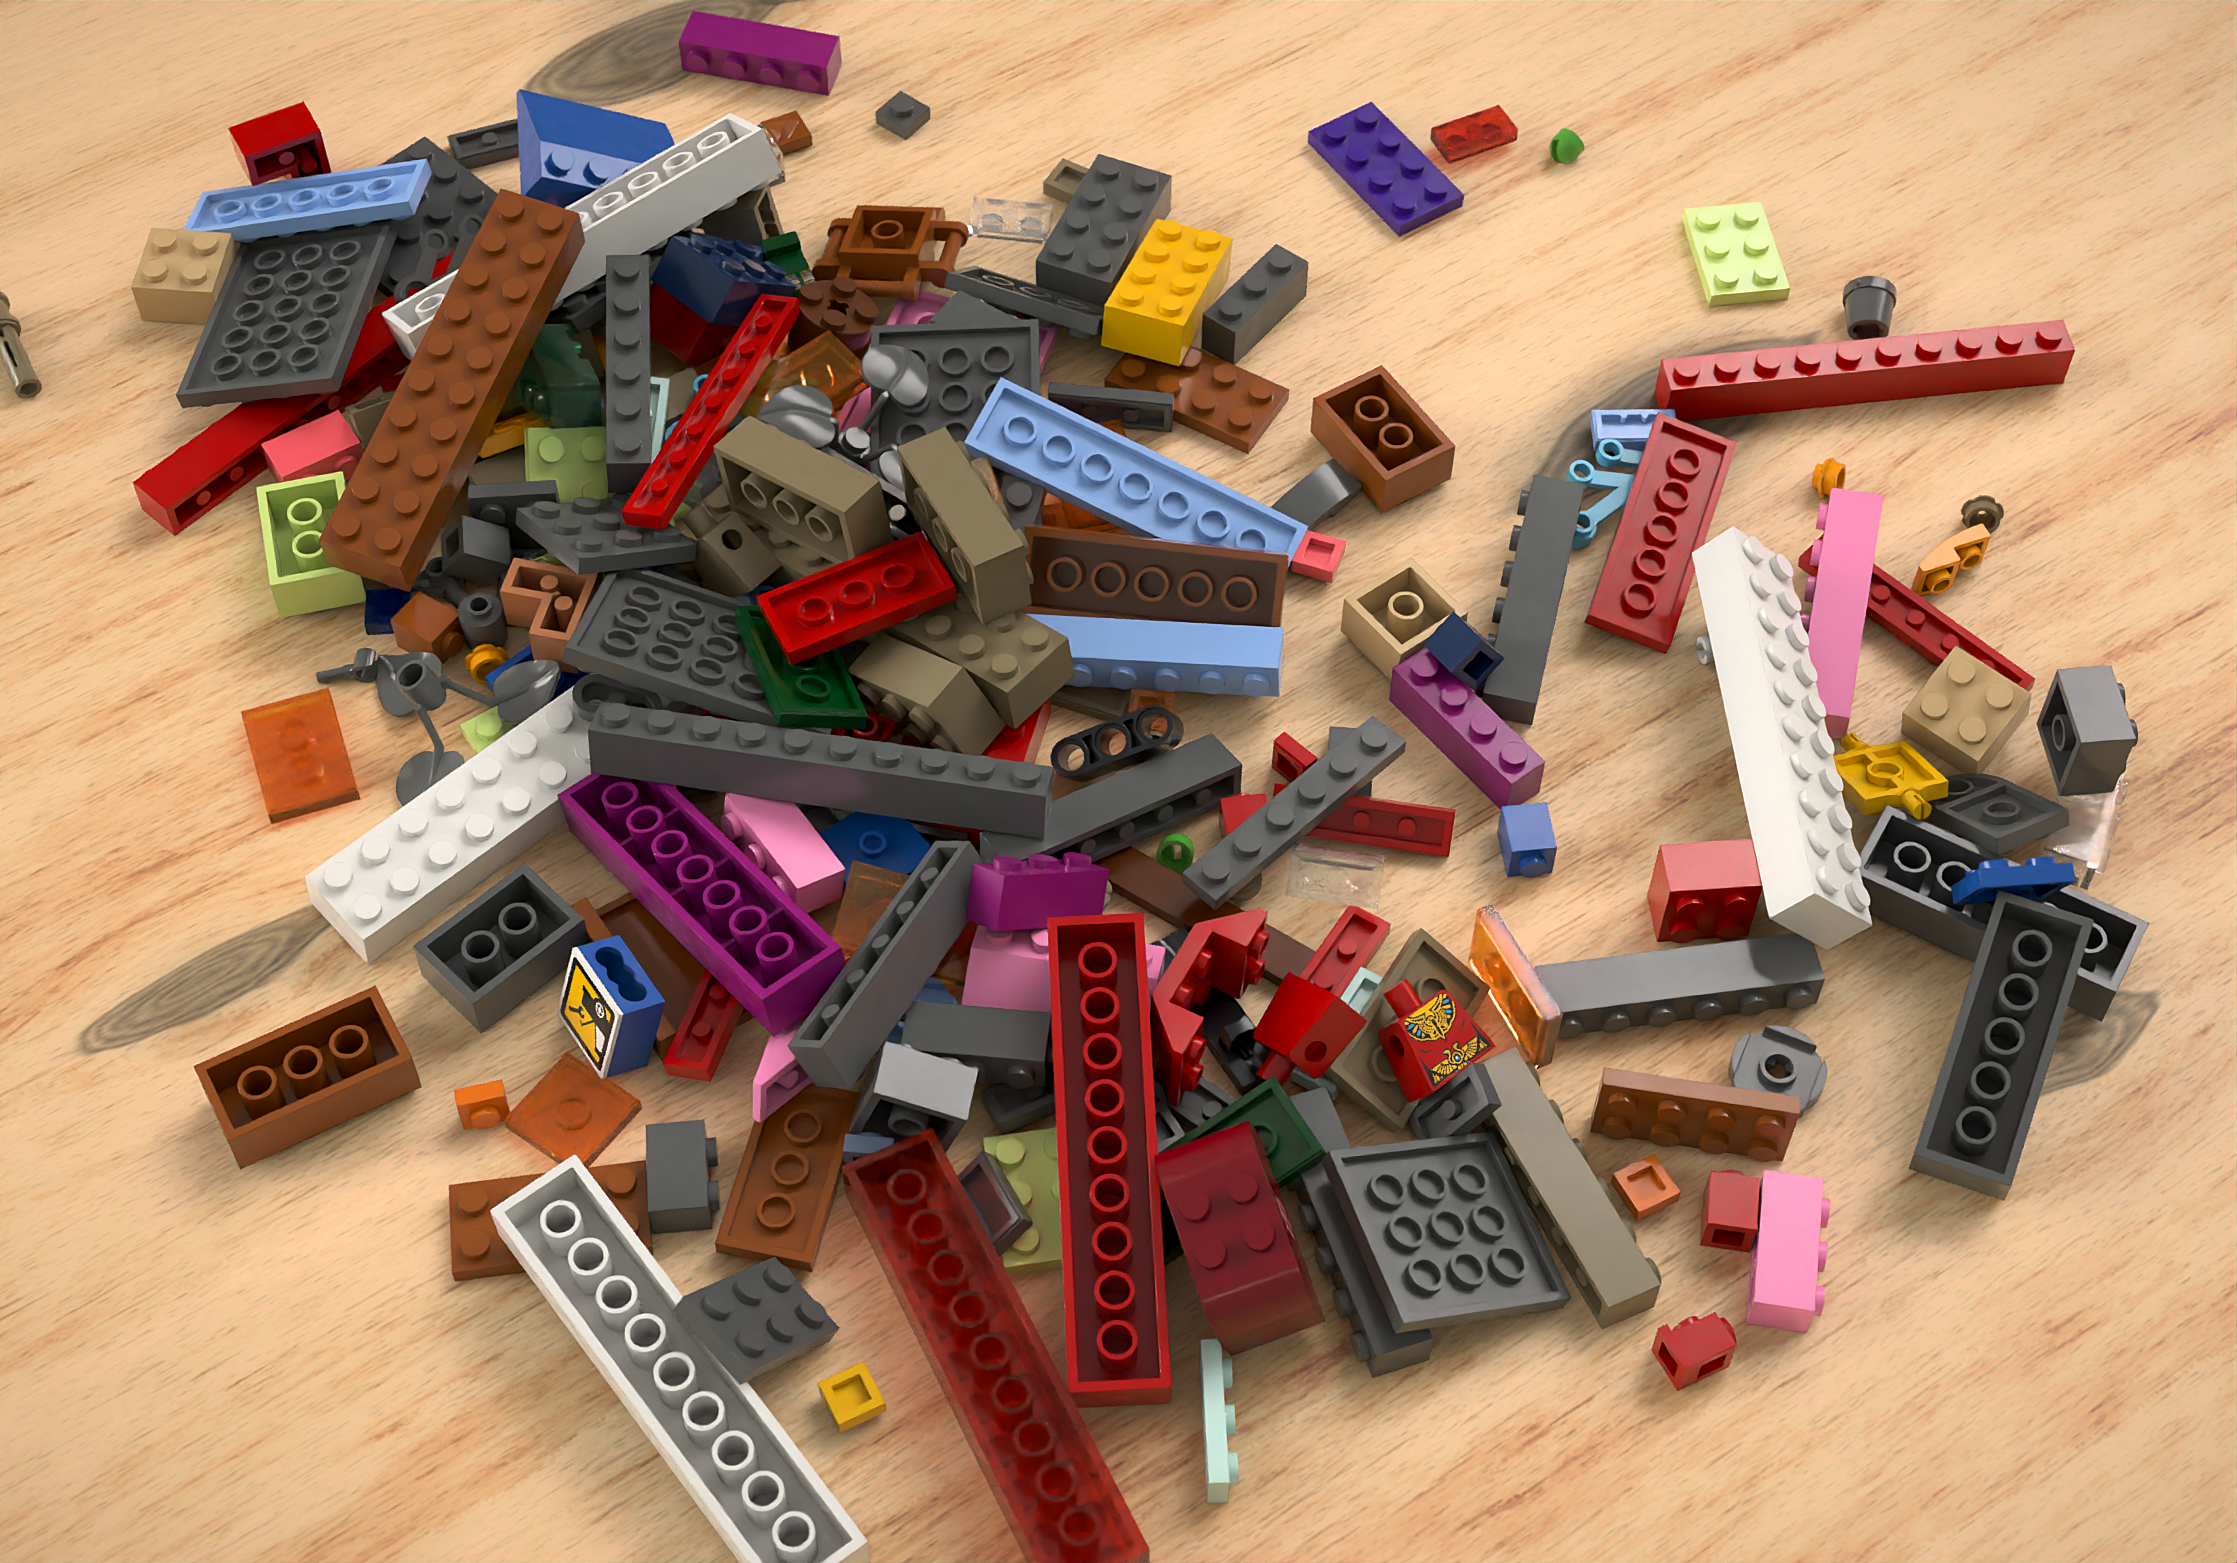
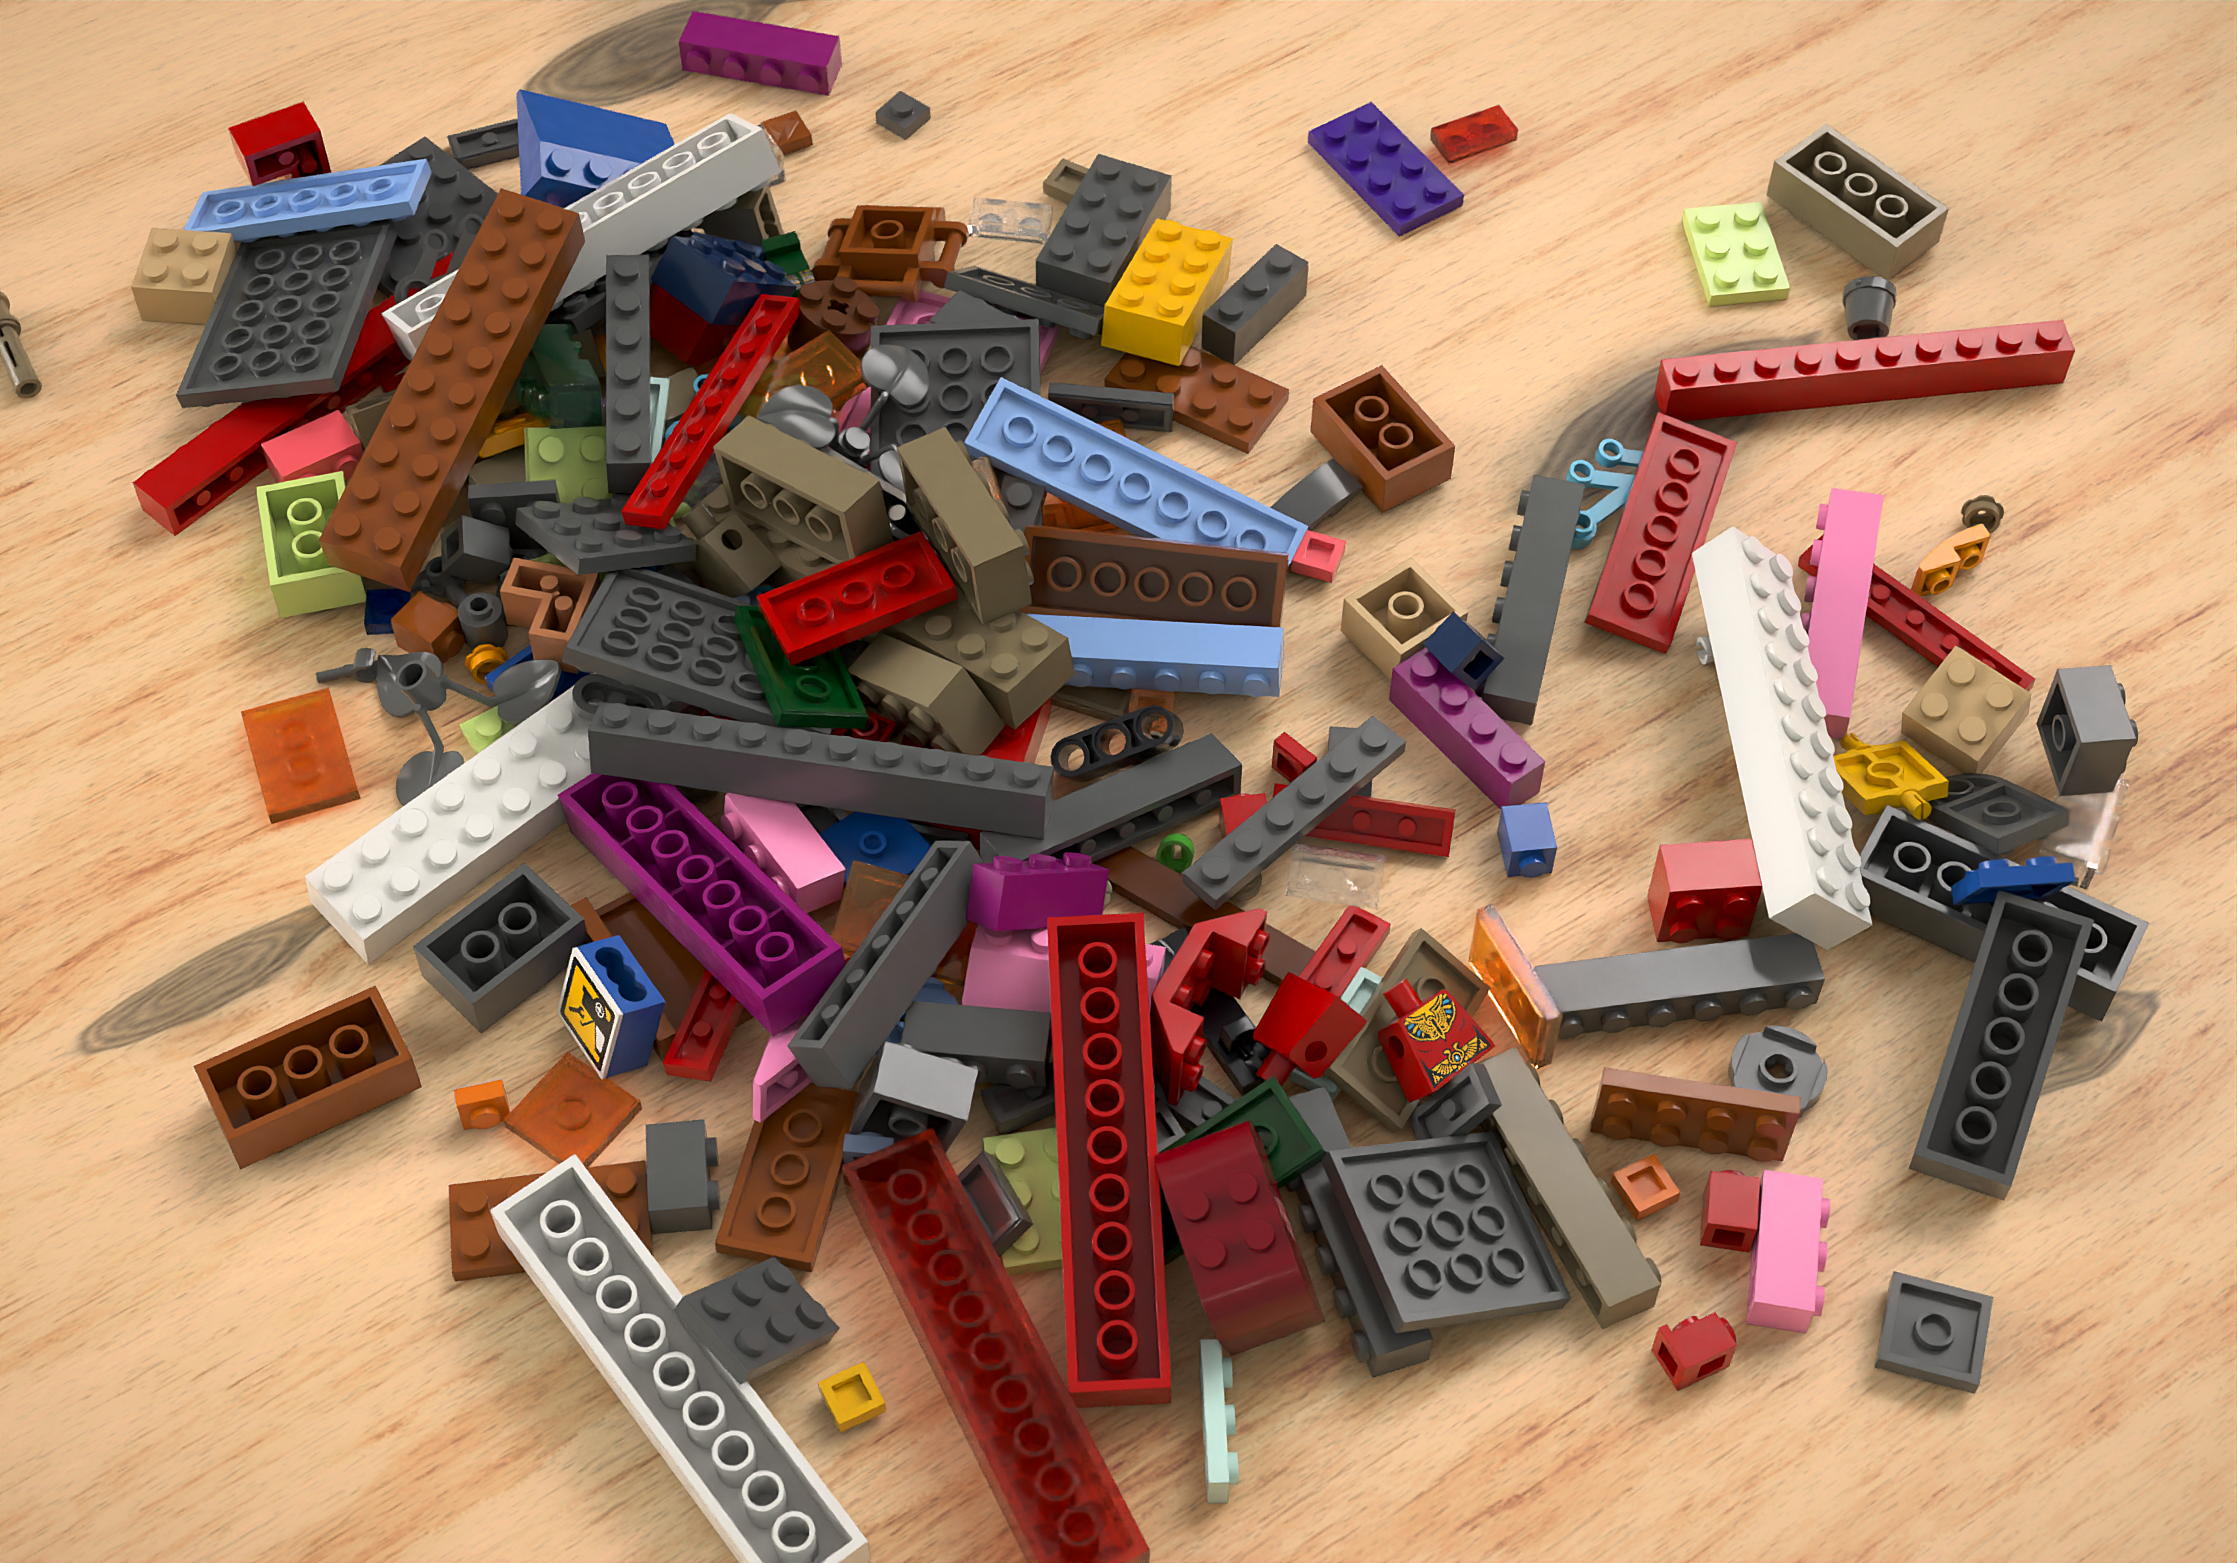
(1566, 146): bright green hinge -> none
(1625, 426): light blue plate -> none
(1828, 476): light orange plate -> none
(1857, 201): none -> dark tan brick
(1934, 1332): none -> dark grey plate

